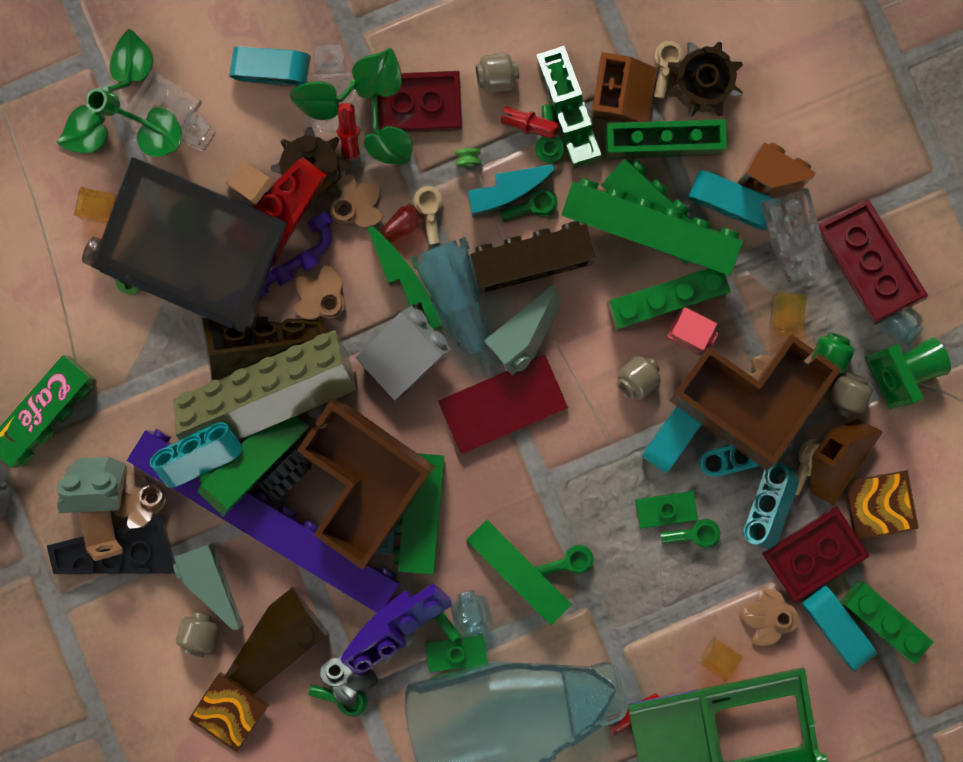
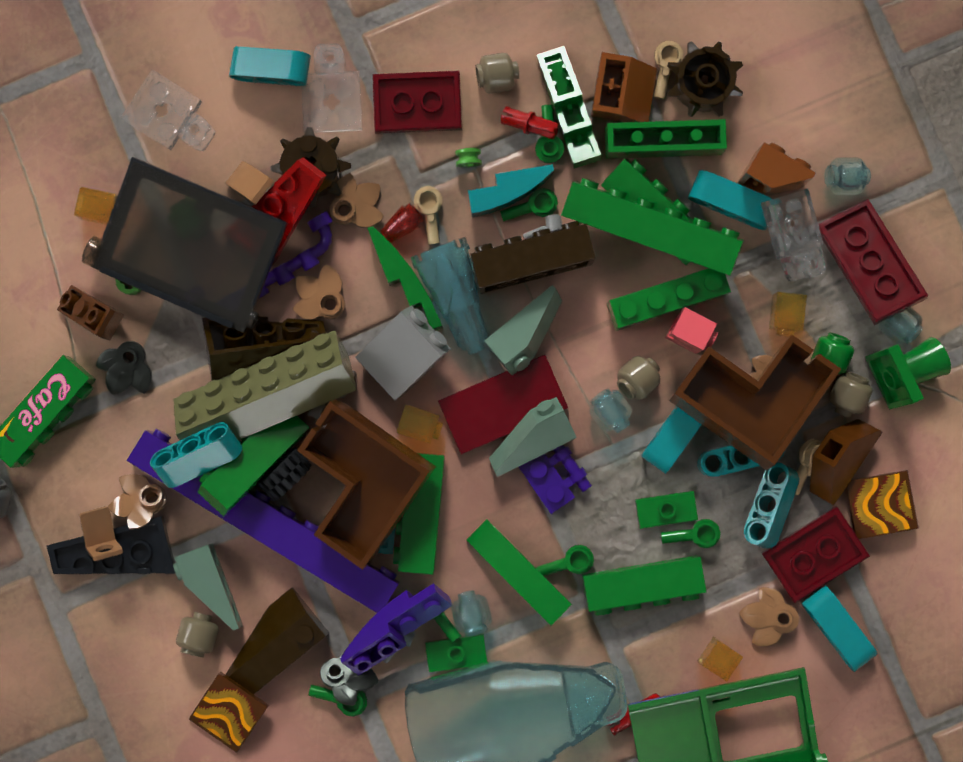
(84, 127): green plant -> none
(90, 312): none -> reddish brown slope
(91, 485): sand green slope -> none
(123, 371): none -> pearl dark grey plate
(348, 131): red axle -> none
(372, 77): green plant -> none
(419, 424): none -> clear yellow brick
(535, 435): none -> sand green slope
(548, 483): none -> dark purple plate
(553, 222): none -> light grey hand
(610, 410): none -> clear light blue head
(643, 584): none -> green brick
(847, 176): none -> clear light blue head
(886, 622): green arch -> none

